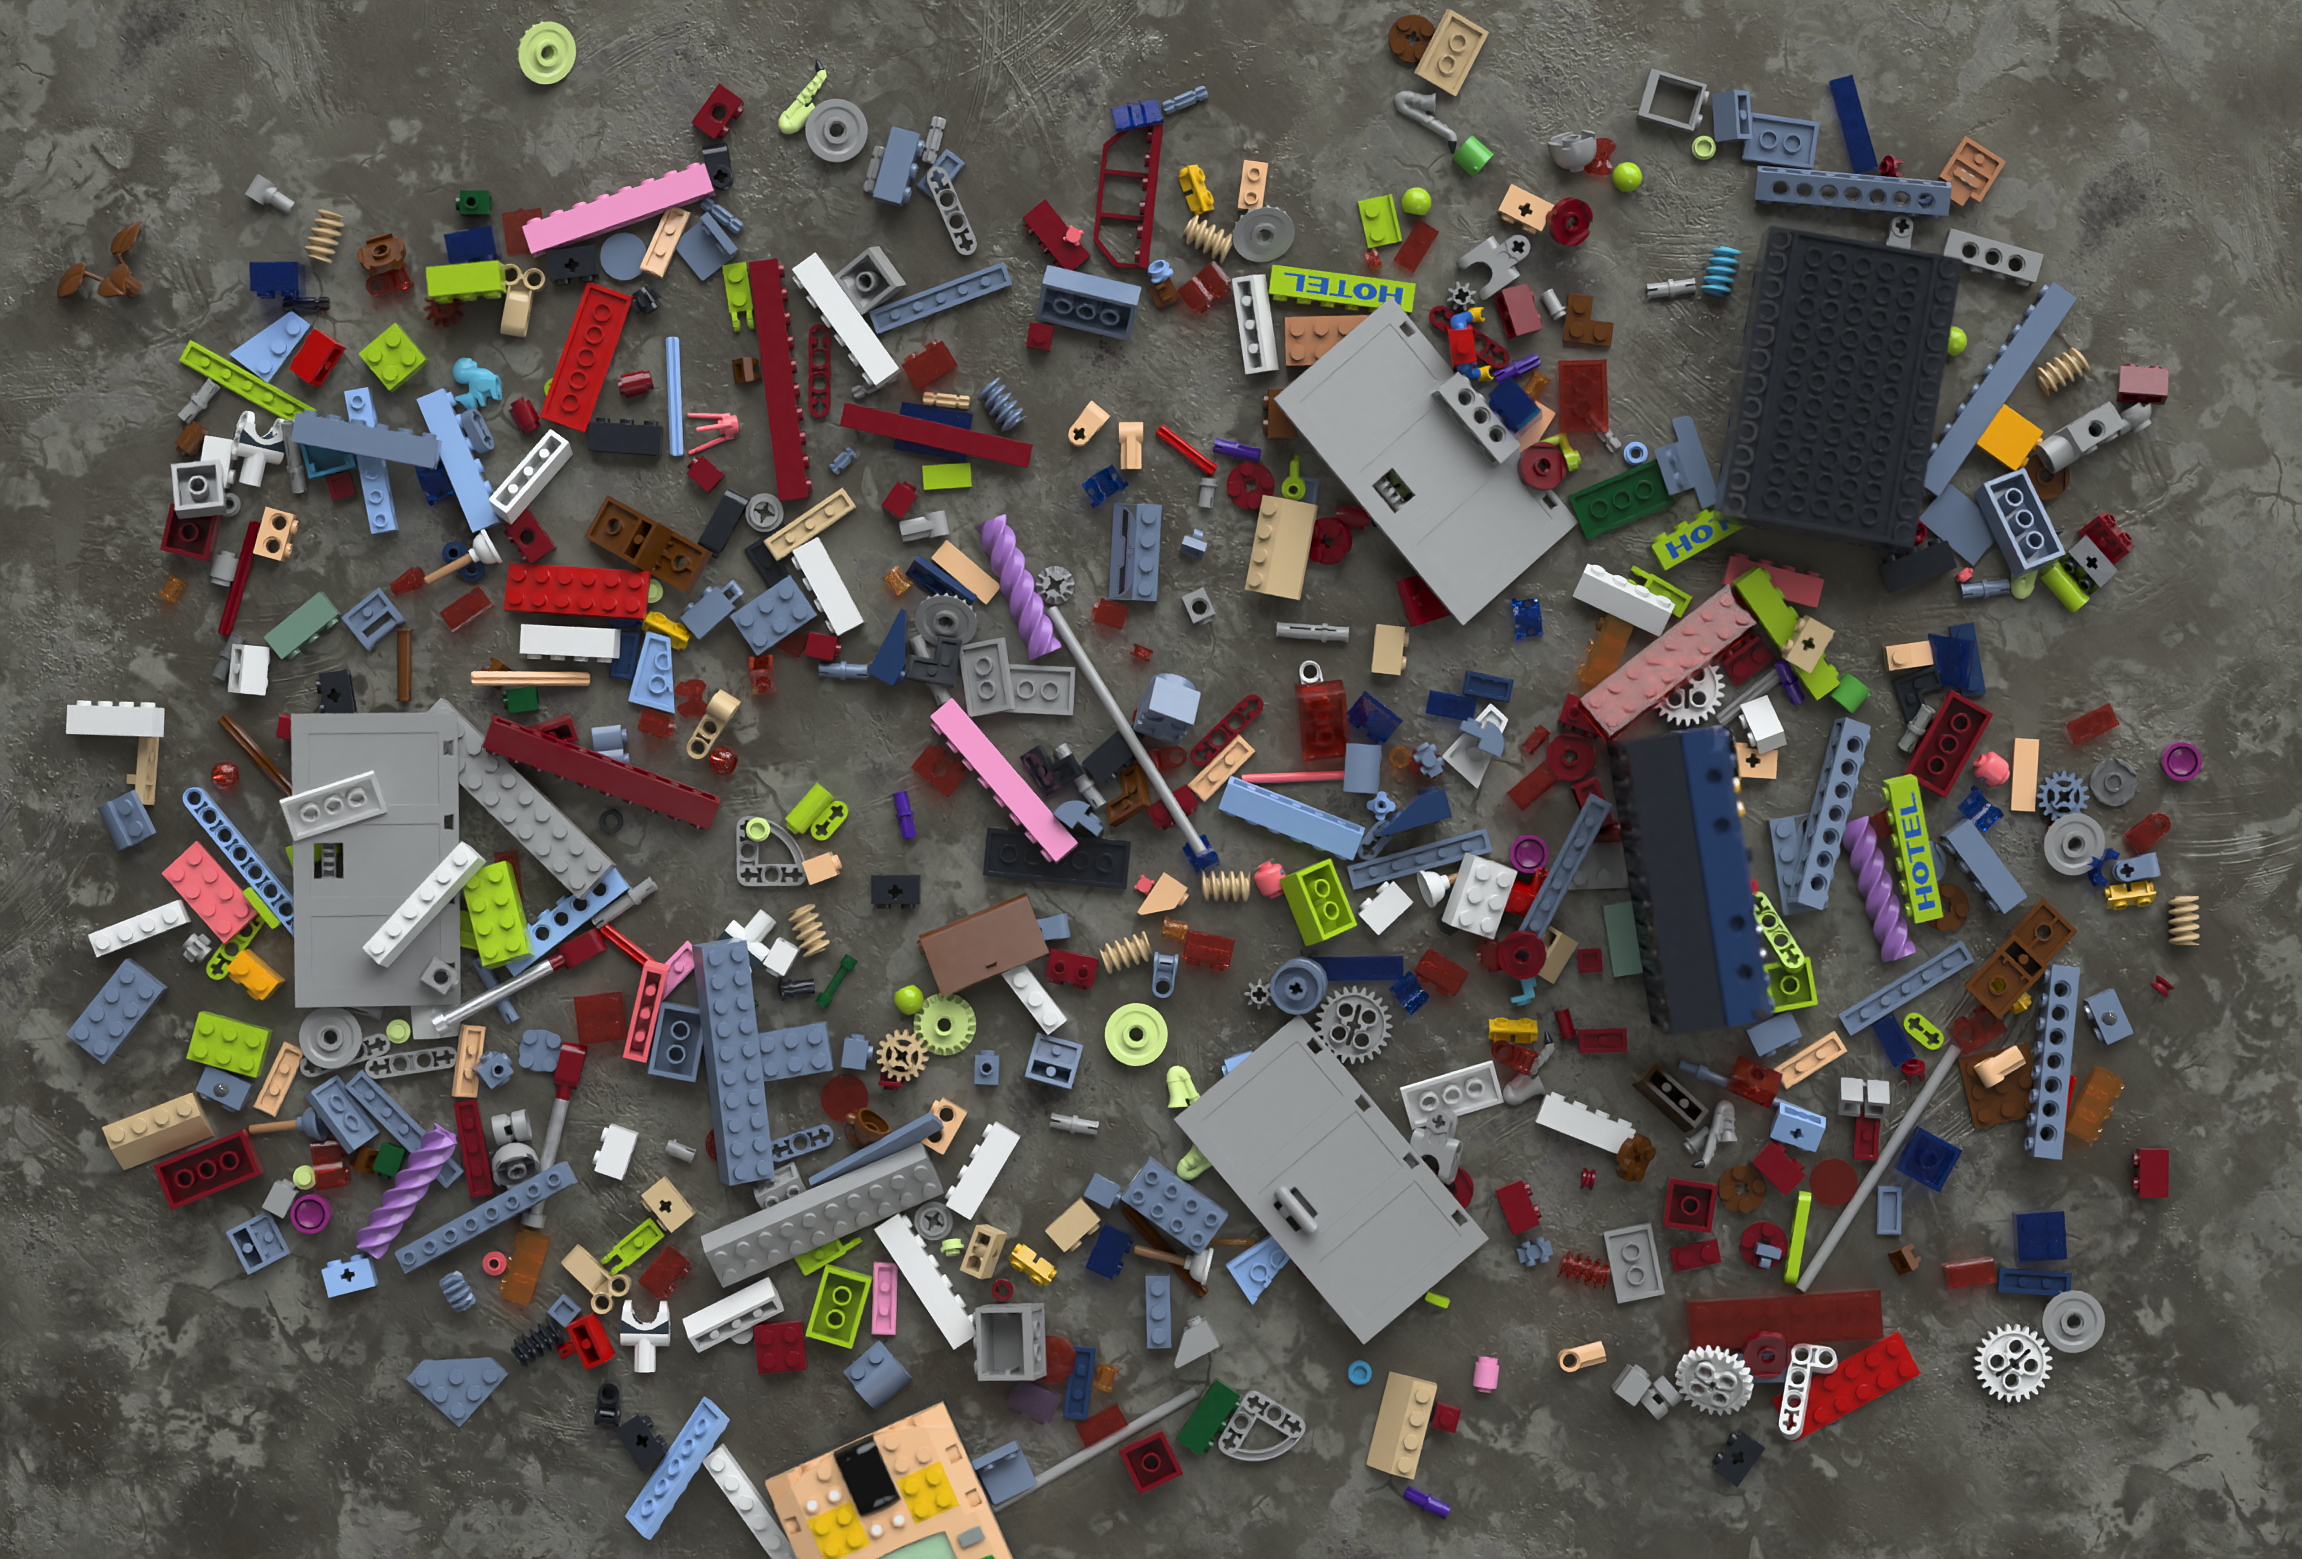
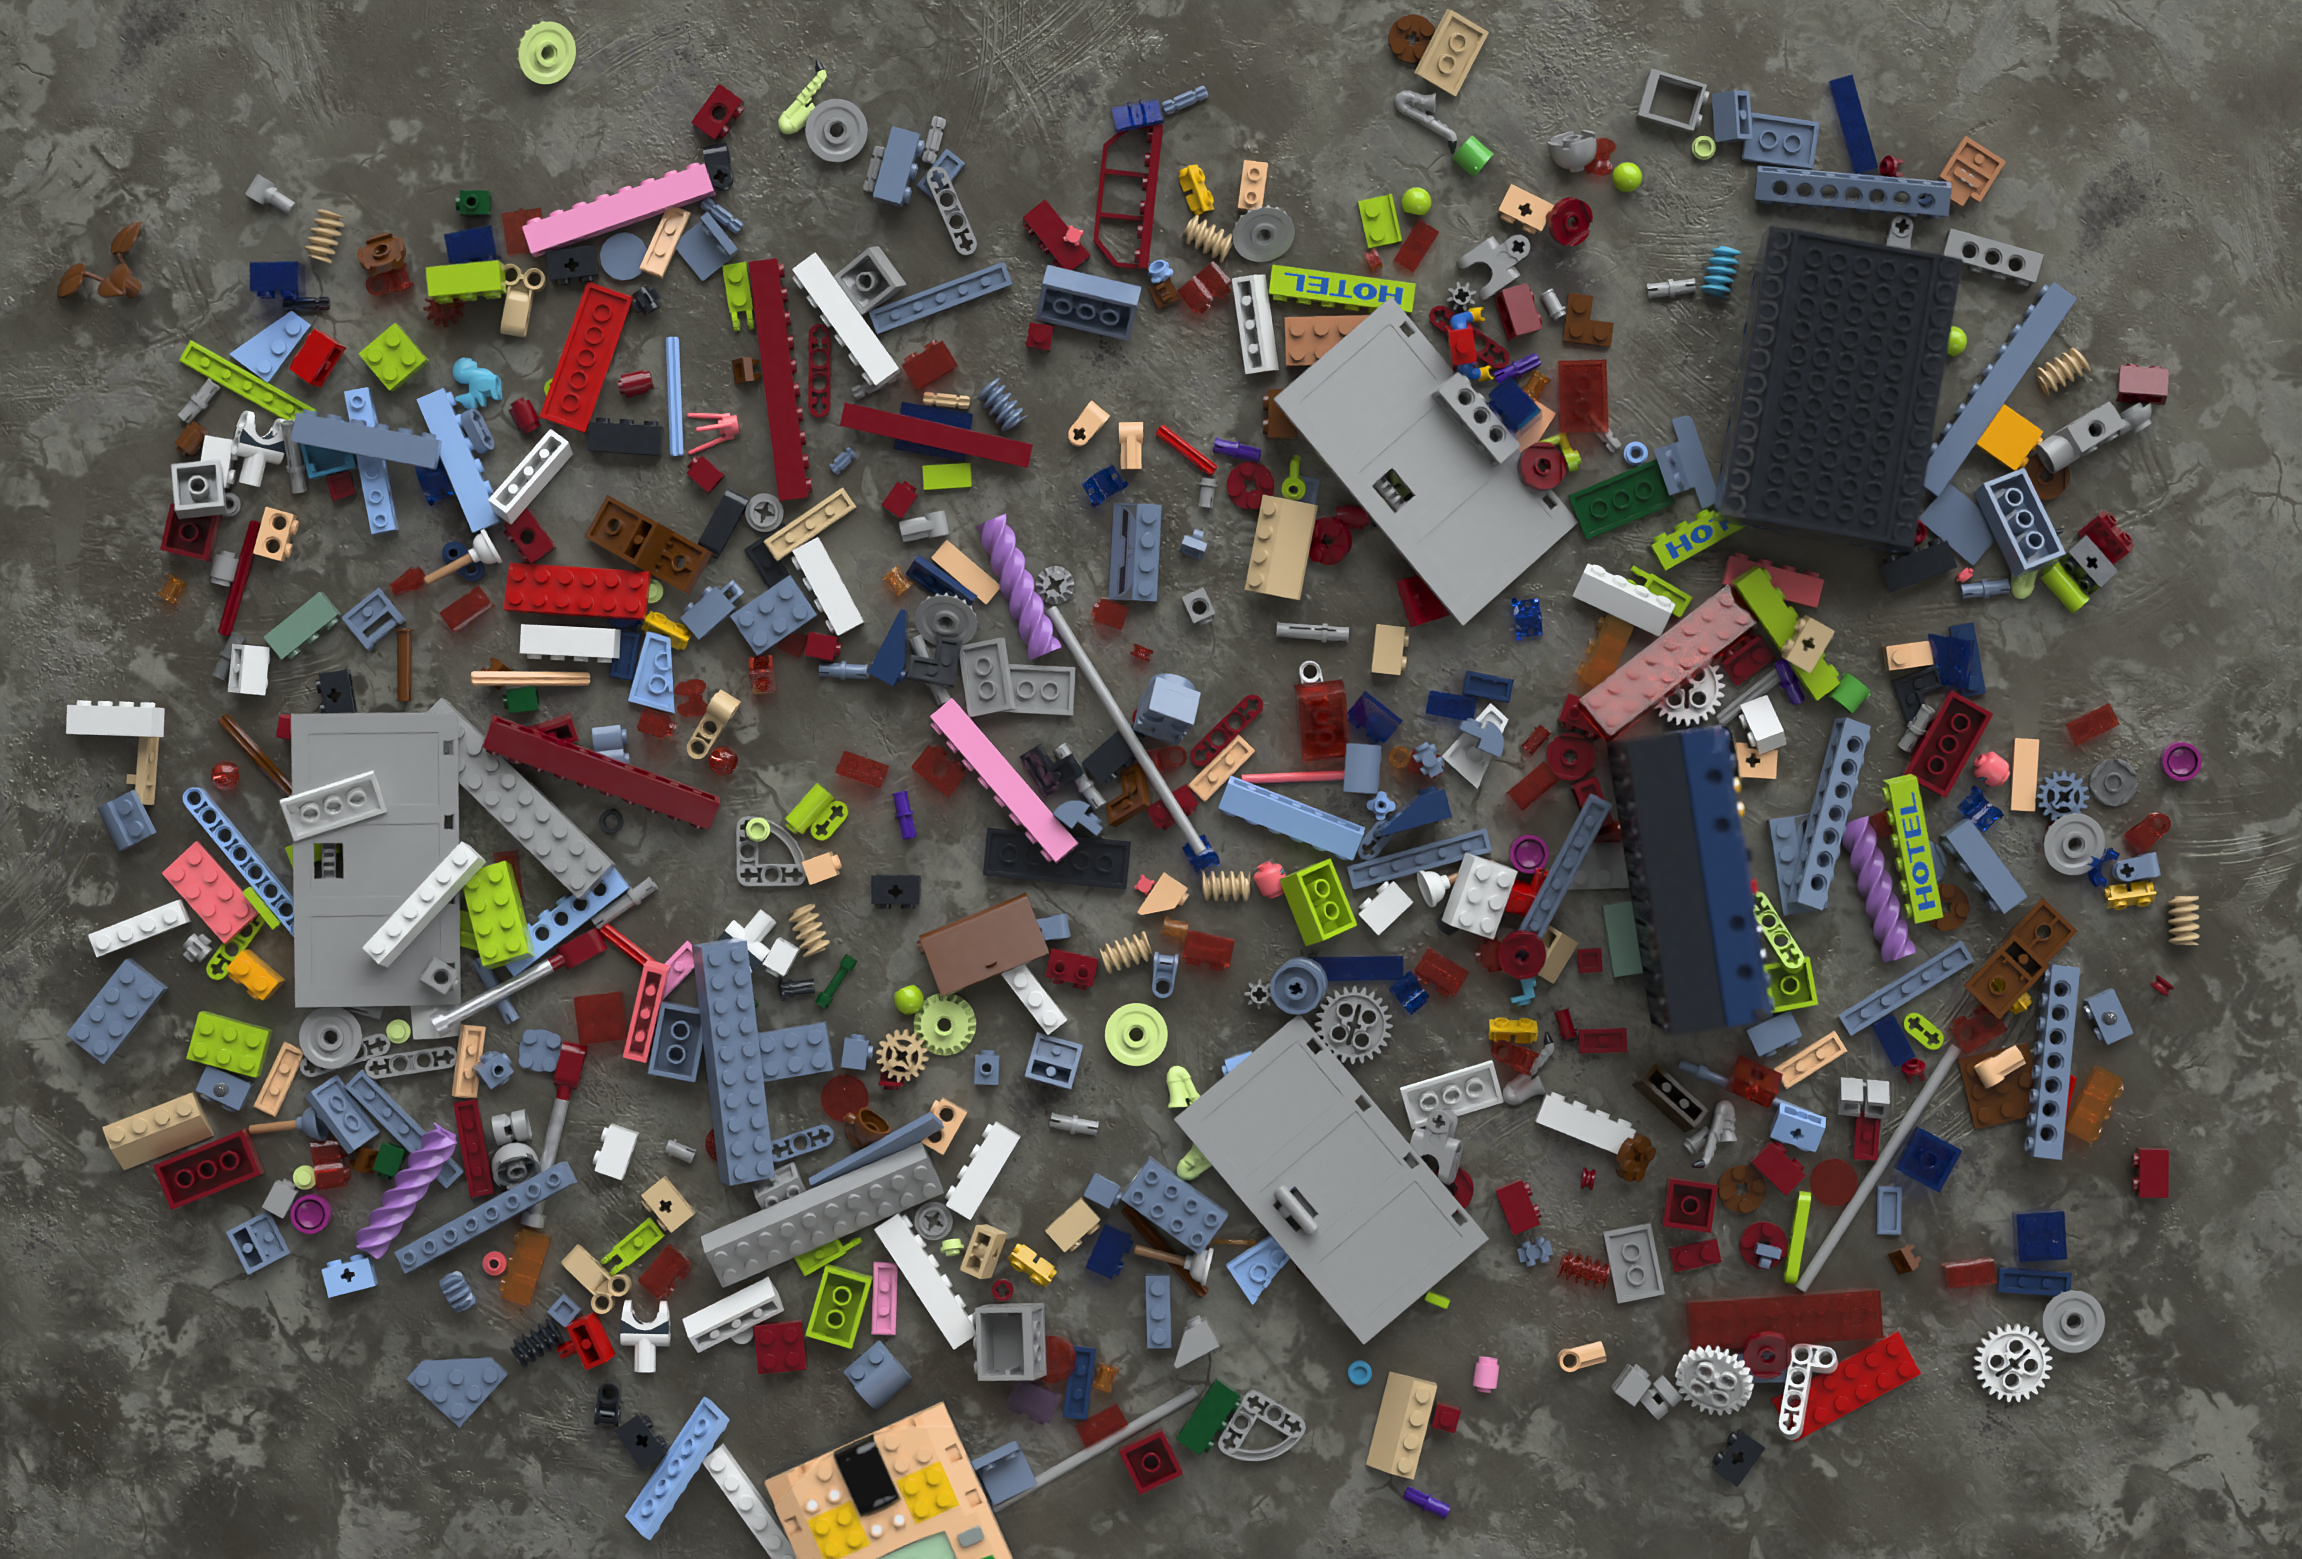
(862, 769): none -> clear red bracket

